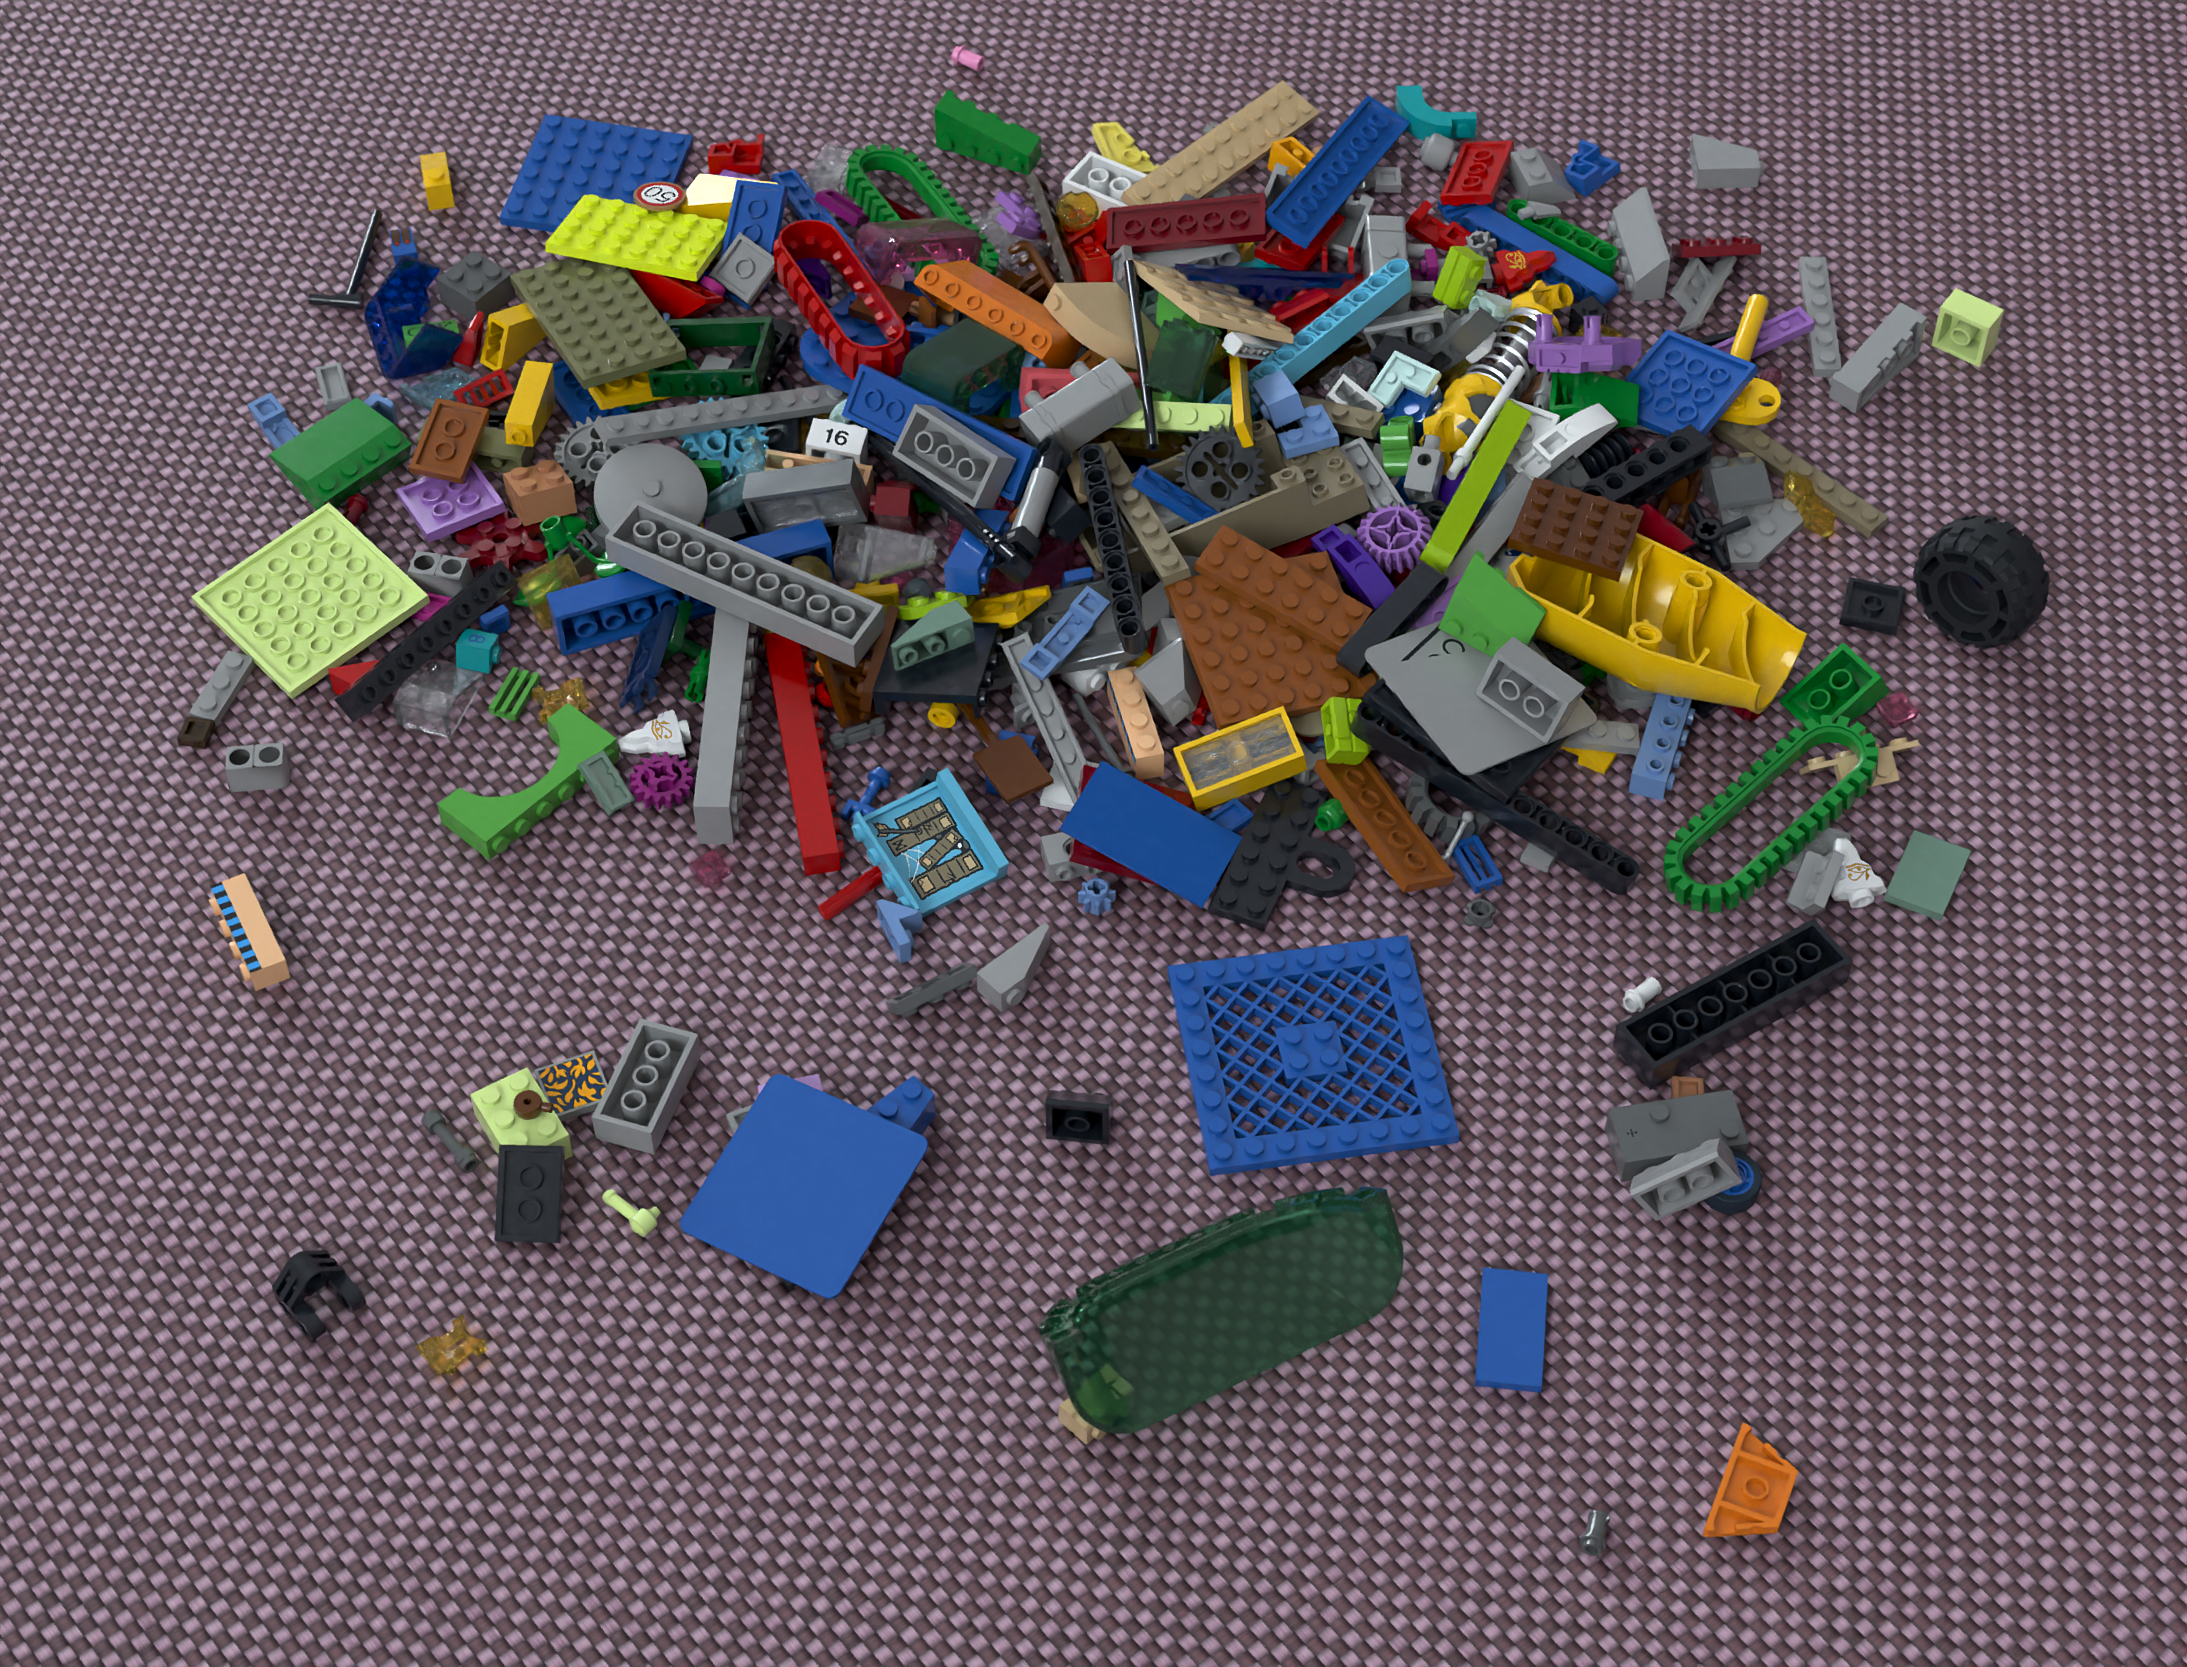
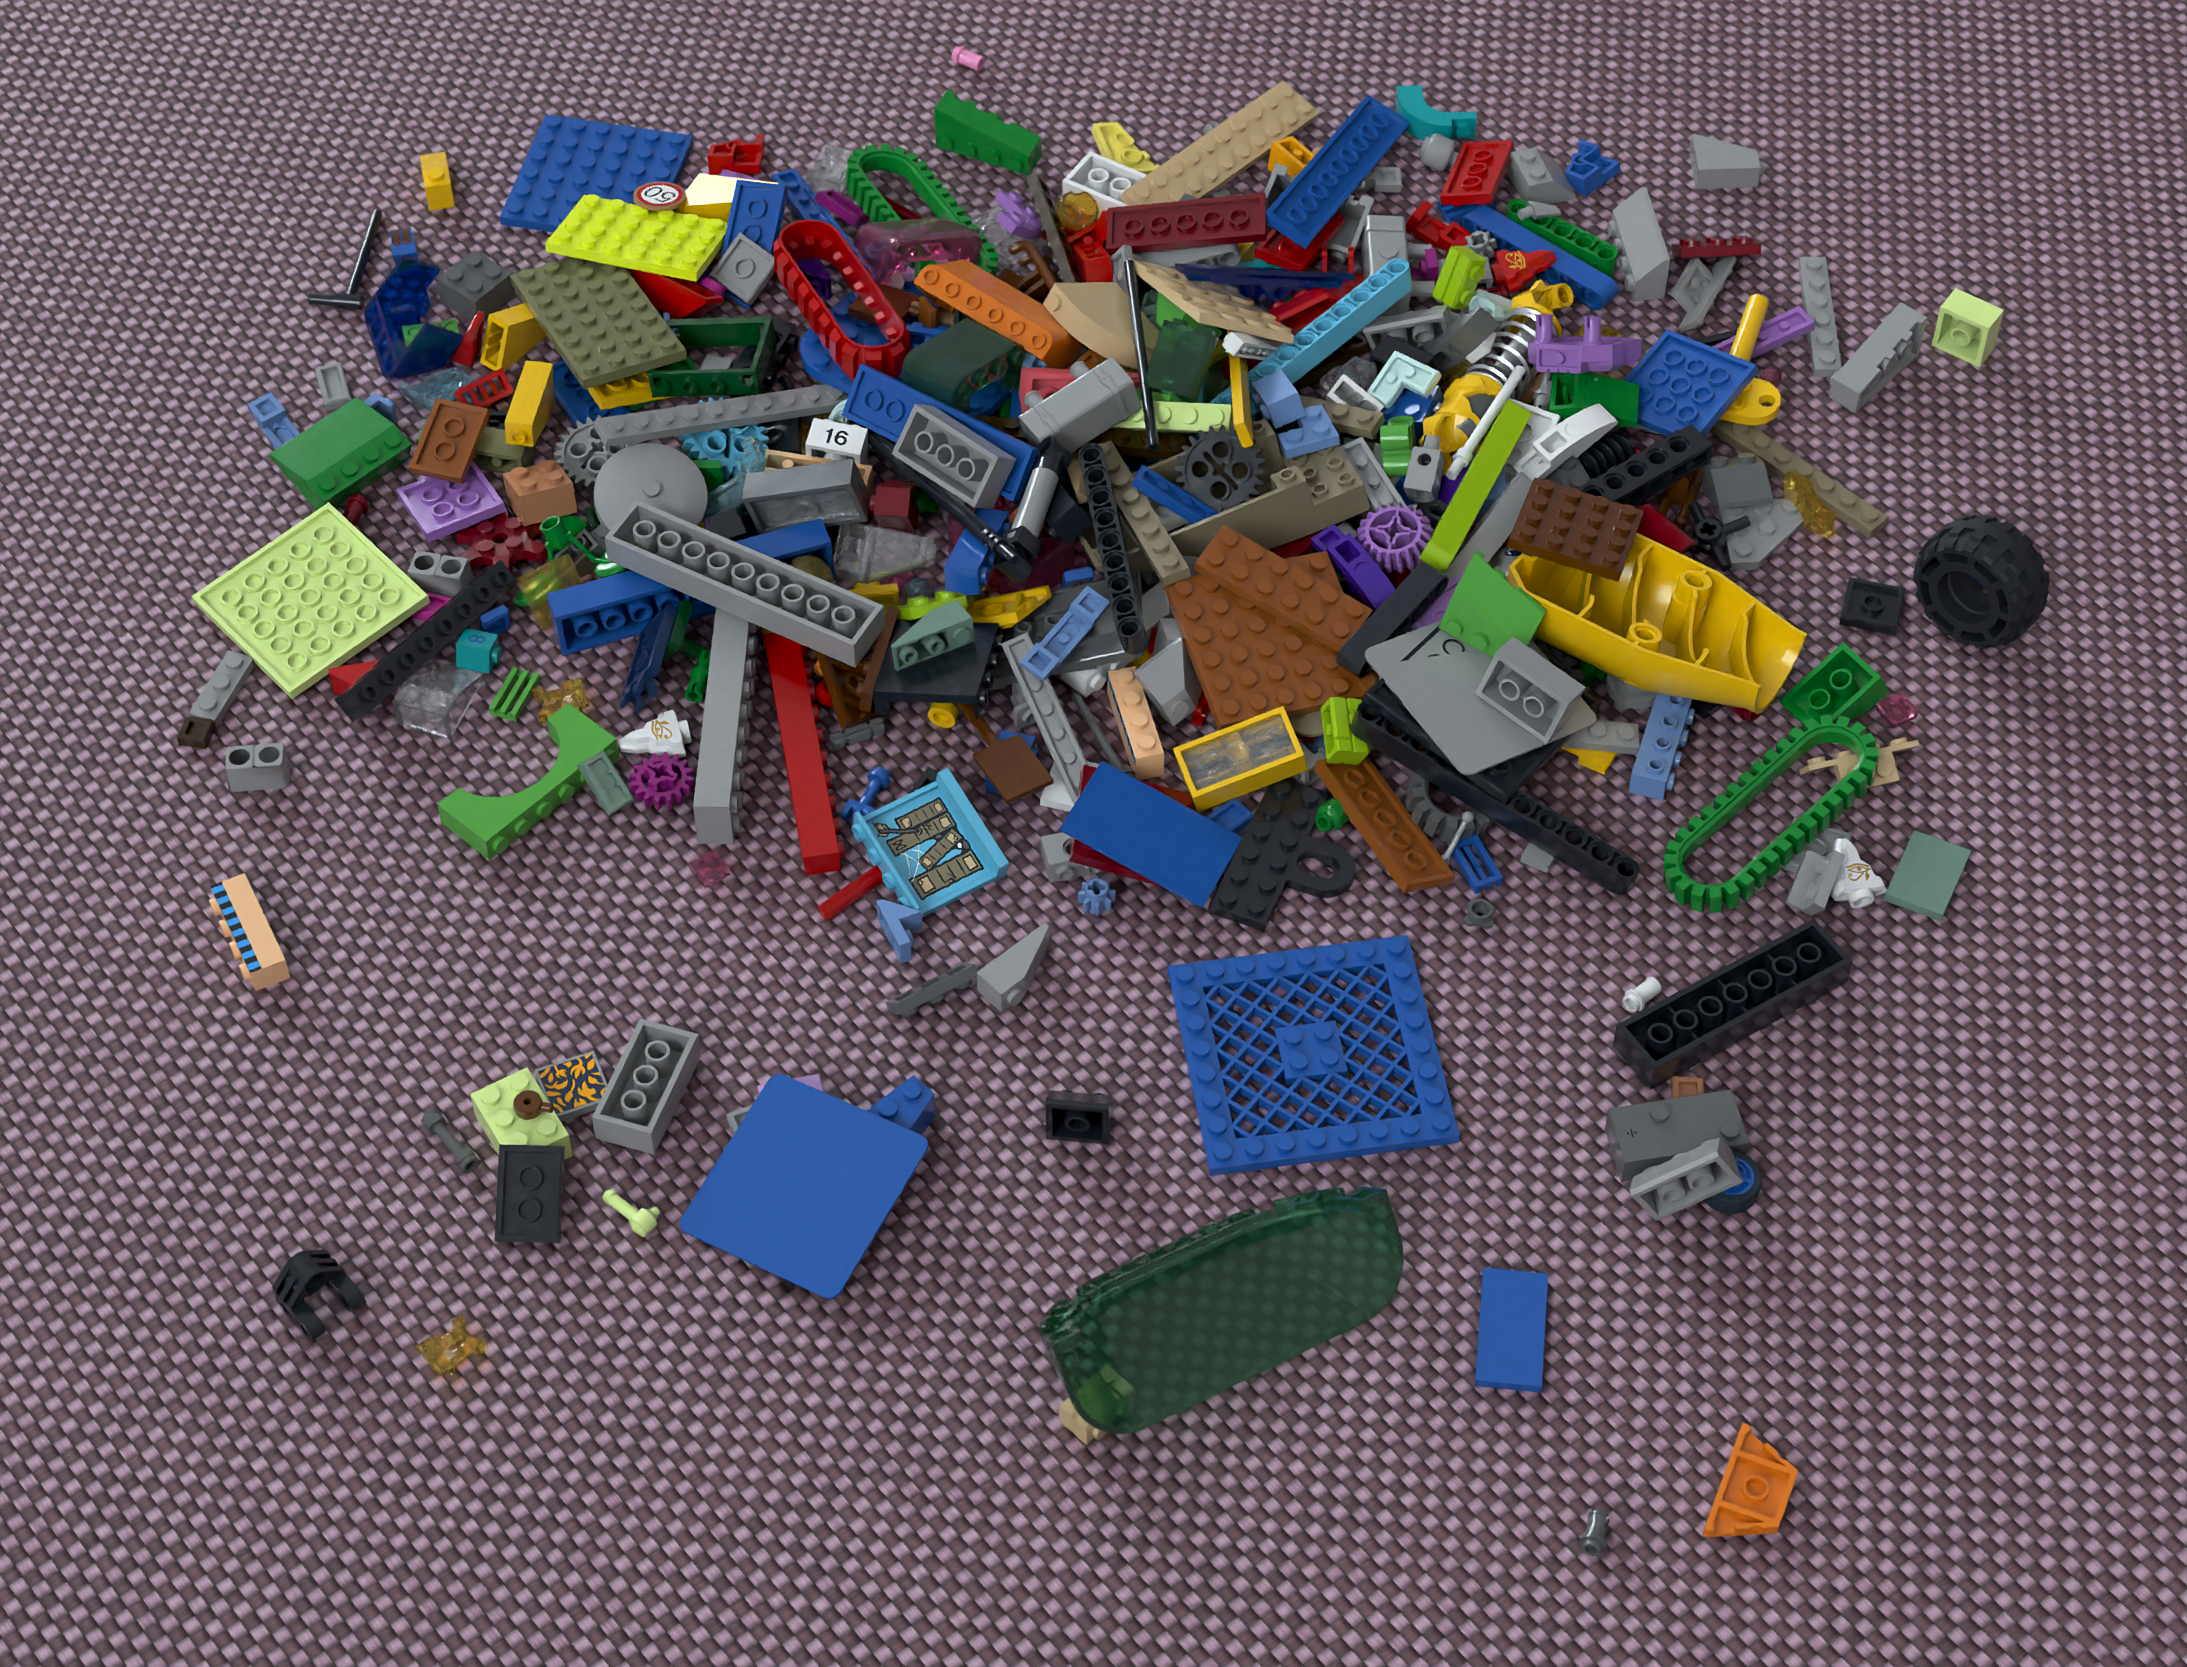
(1586, 307): black brick -> none

